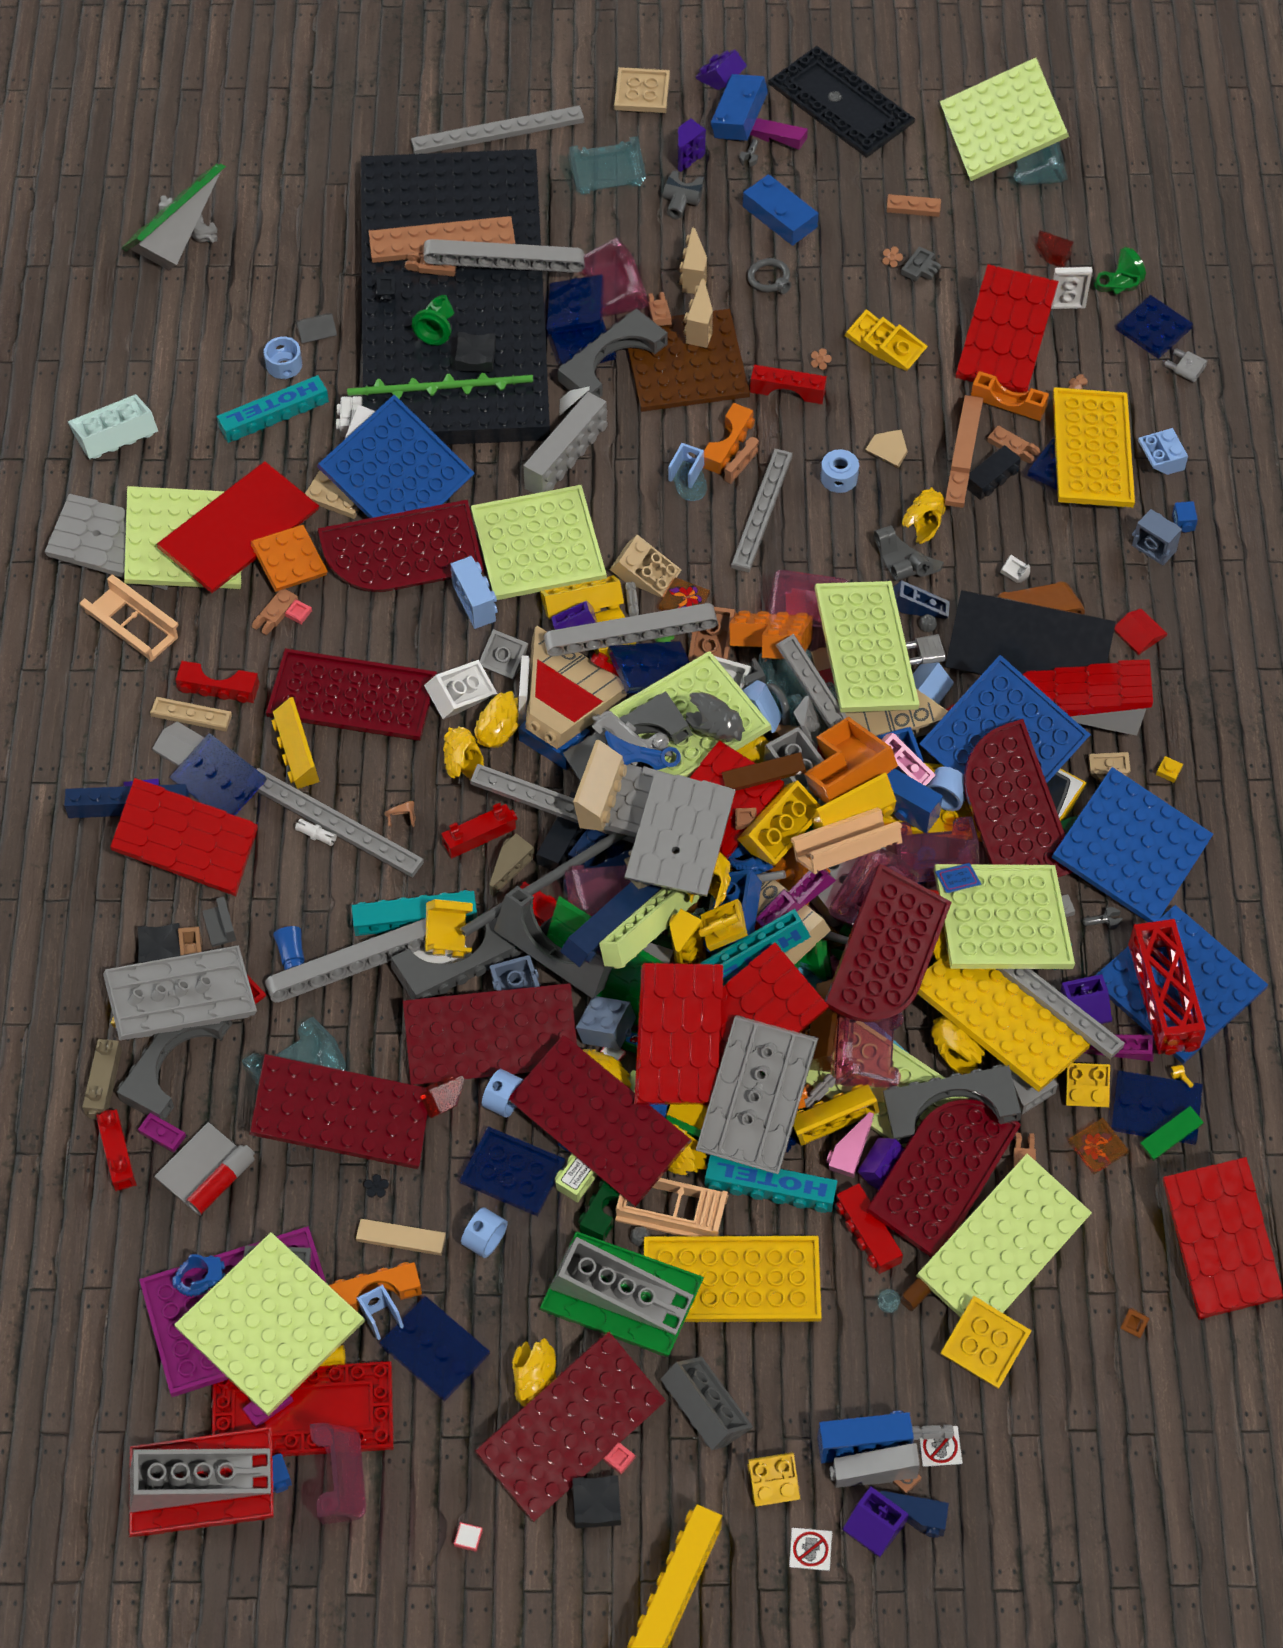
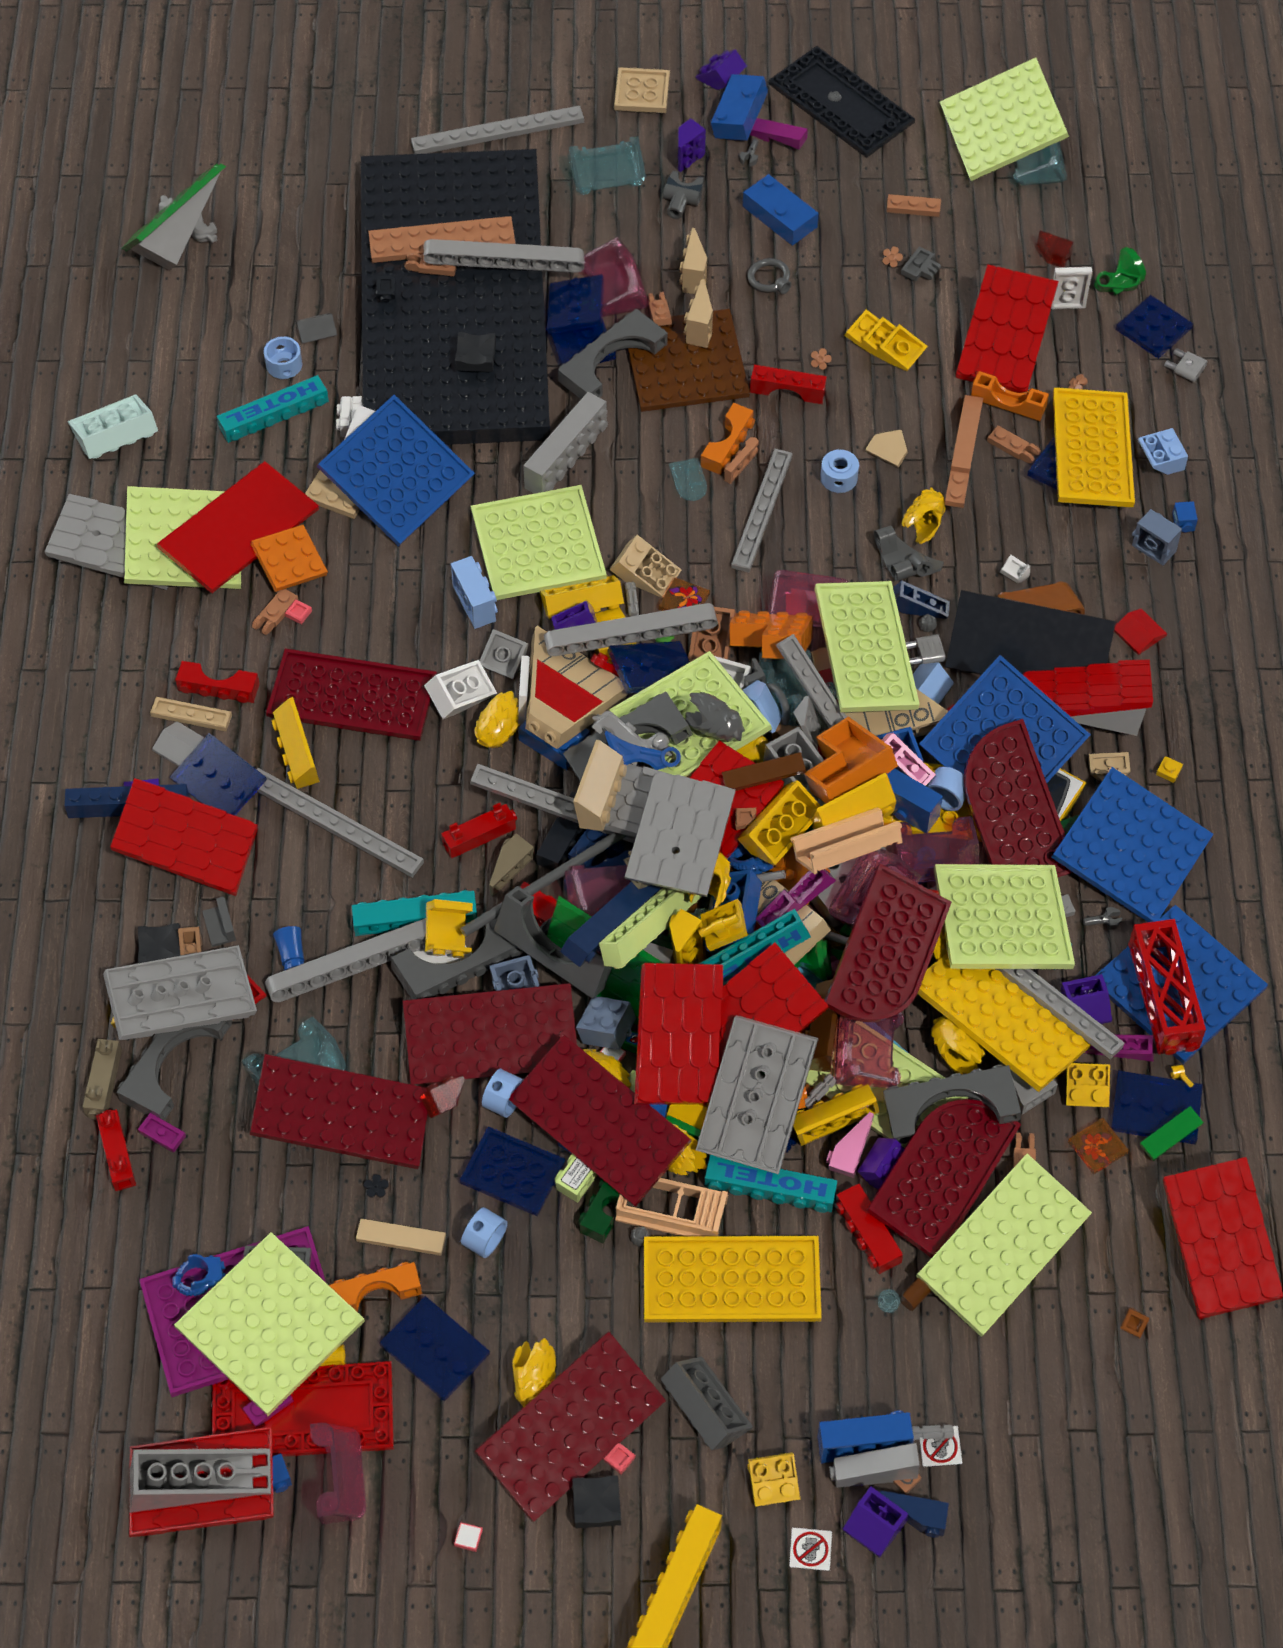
(115, 599): light nougat piece -> none
(204, 1168): light grey door -> none
(315, 832): white pin -> none
(384, 1301): light blue piece -> none
(401, 547): dark red plate -> none
(406, 808): nougat piece -> none
(432, 323): green piece -> none
(432, 387): bright green plant -> none
(461, 752): yellow head -> none
(571, 397): white sticker -> none
(621, 1294): piece -> none
(682, 455): light blue piece -> none
(958, 877): blue sticker -> none
(985, 1342): yellow plate -> none
(993, 472): black brick -> none

